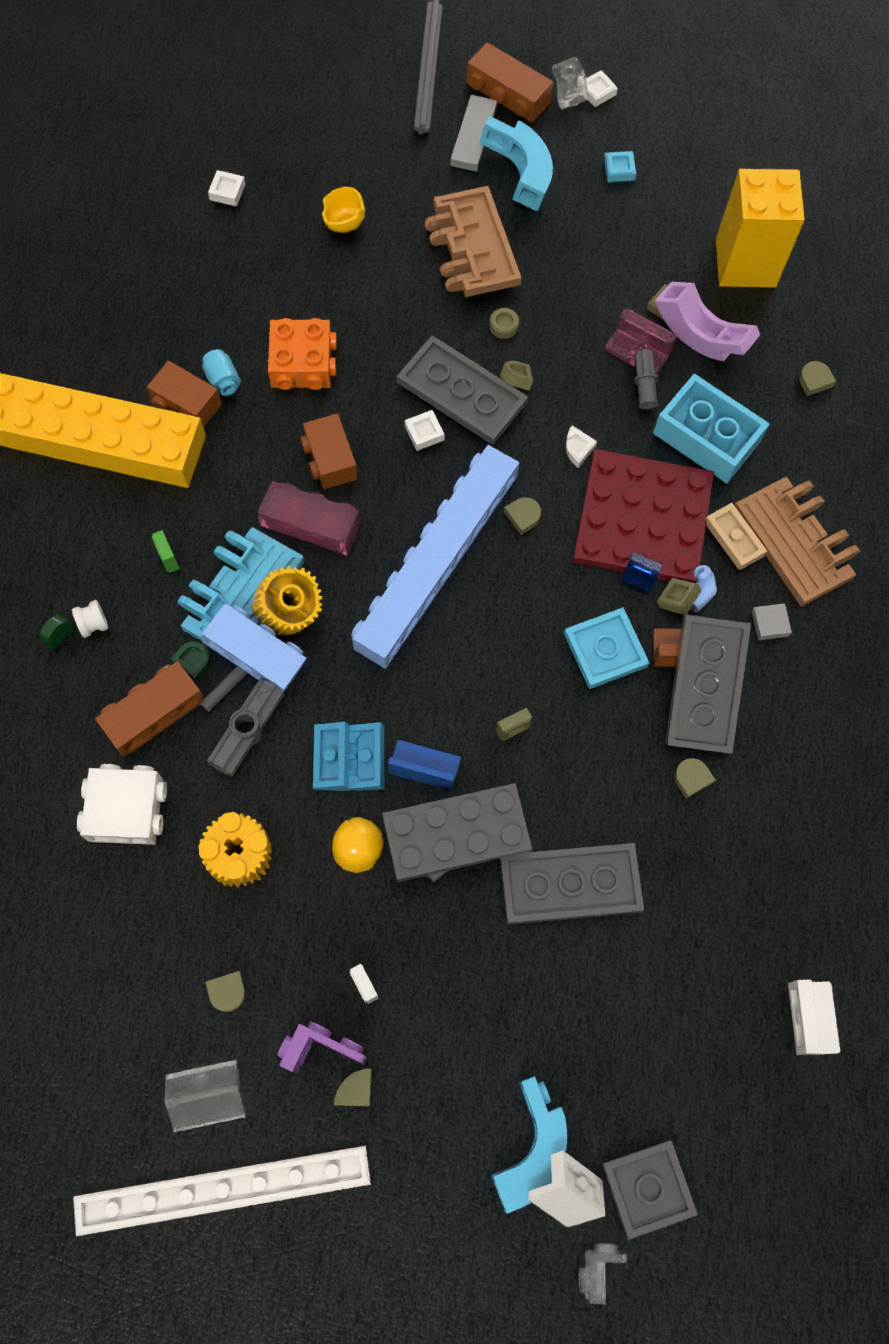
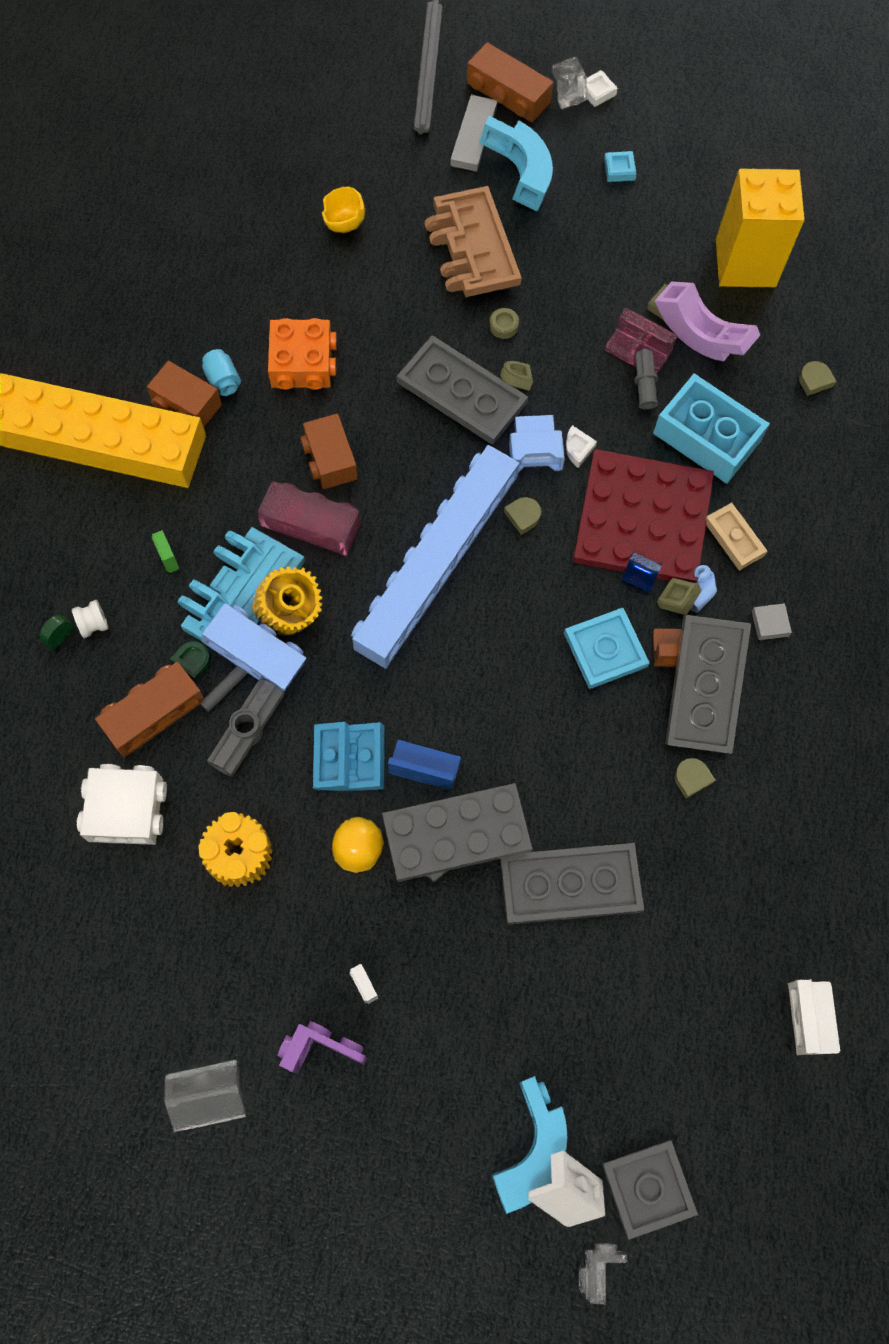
(221, 1190): white tile -> none
(226, 188): white plate -> none
(227, 992): olive tile -> none
(355, 1089): olive tile -> none
(424, 430): white plate -> none
(514, 724): olive tile -> none
(536, 443): none -> light blue piece
(797, 546): medium nougat hinge -> none

